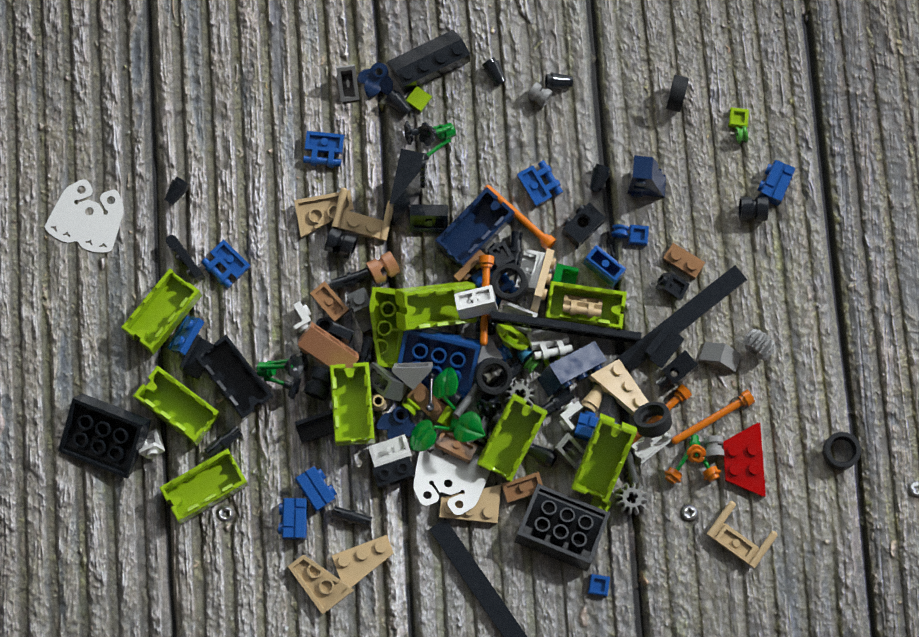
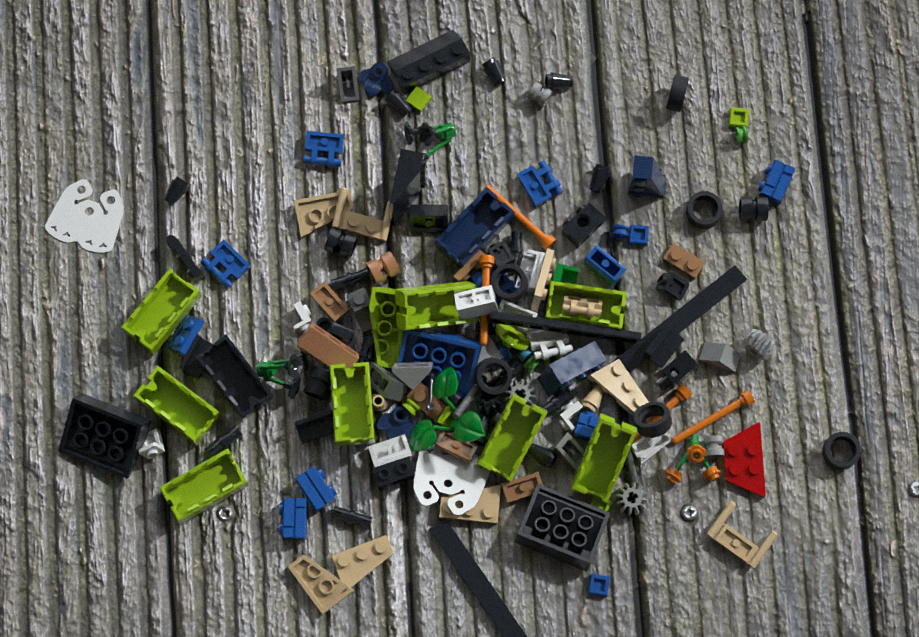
(704, 195): none -> black tyre

